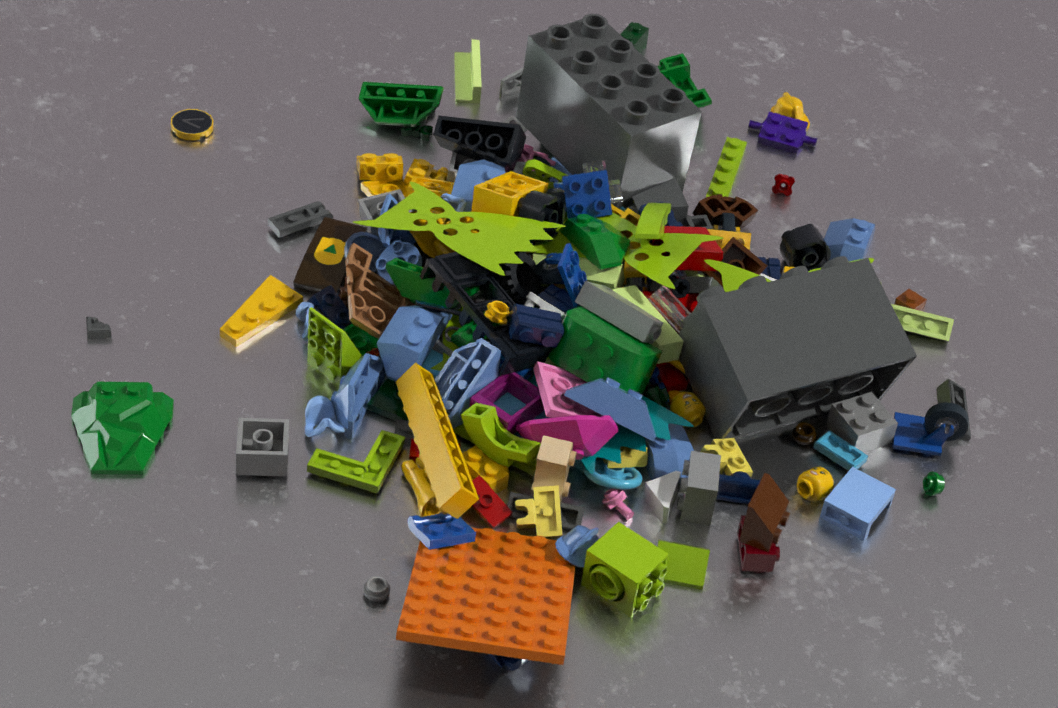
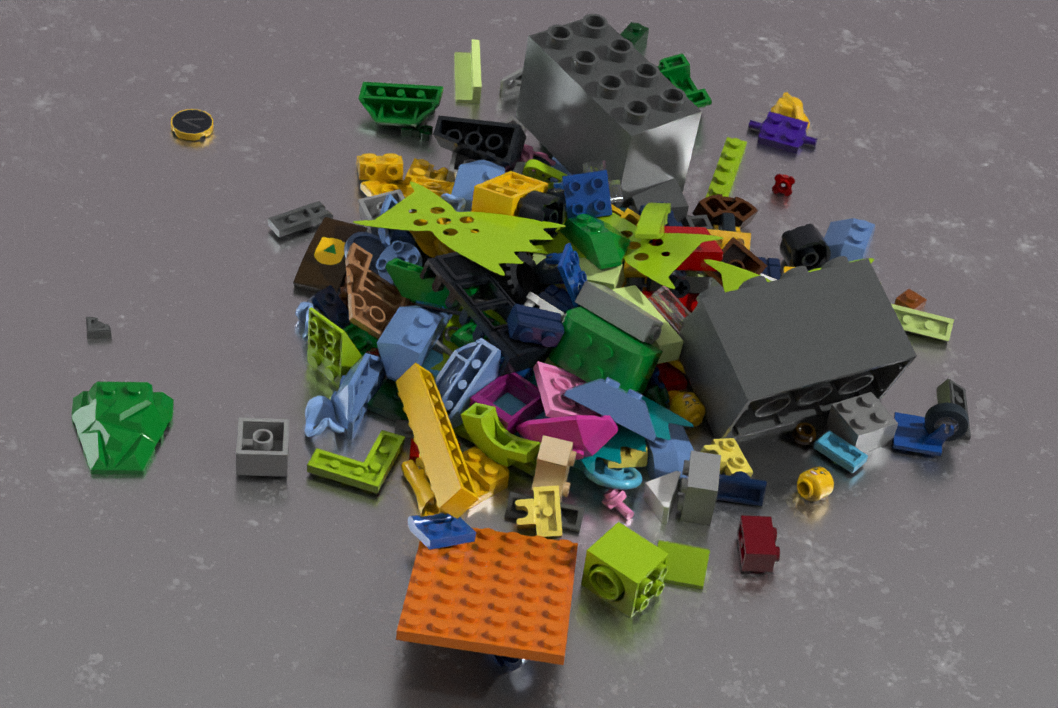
(260, 310): yellow wing -> none
(376, 588): light grey plate -> none
(489, 505): red plate -> none
(497, 312): yellow plate -> none
(575, 544): medium blue piece -> none
(765, 515): reddish brown slope -> none
(857, 503): light blue panel -> none
(933, 484): green plate -> none

